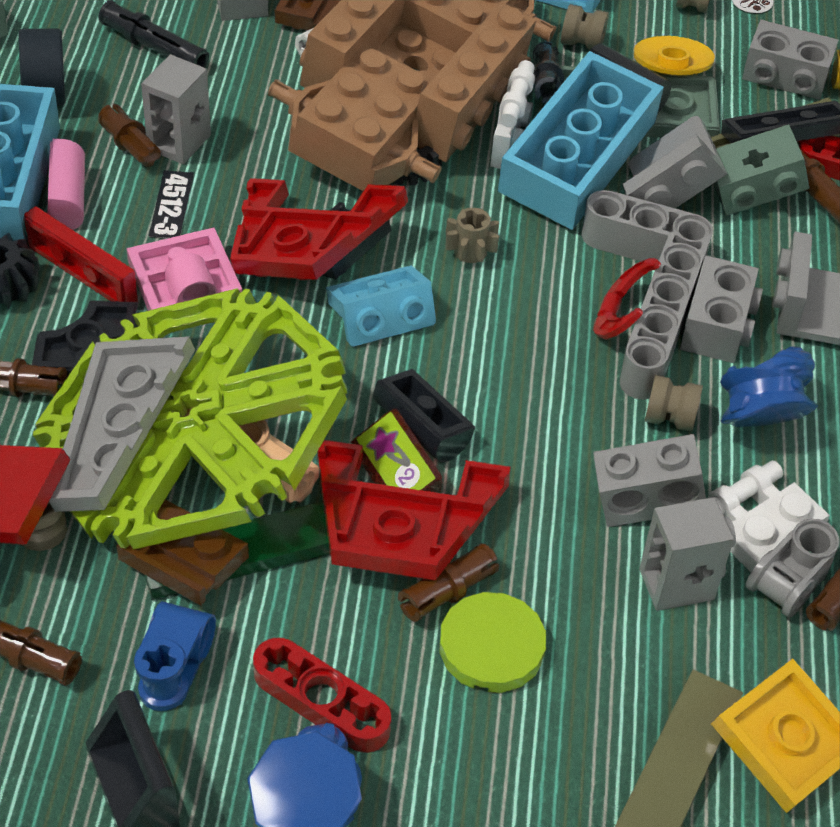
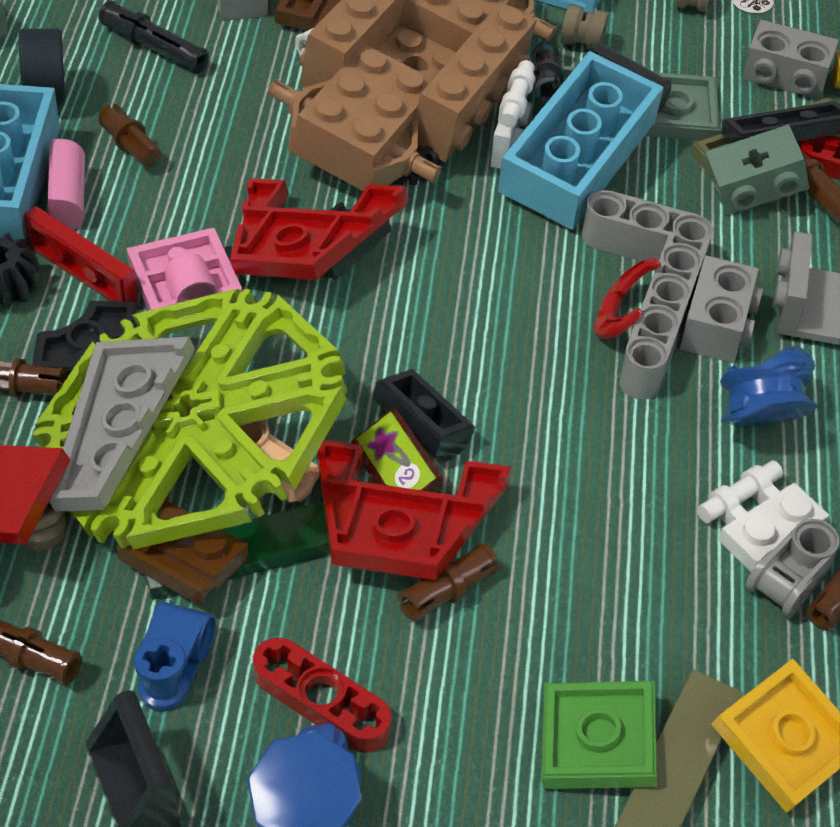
(171, 204): black sticker -> none
(177, 108): light grey brick -> none
(383, 304): medium azure bracket -> none
(472, 235): dark tan gear -> none
(492, 642): lime tile -> none
(599, 735): none -> bright green plate
(646, 477): light grey brick -> none
(673, 403): dark tan wheel -> none
(674, 55): yellow dish -> none
(676, 166): light grey bracket -> none
(686, 553): light grey brick -> none

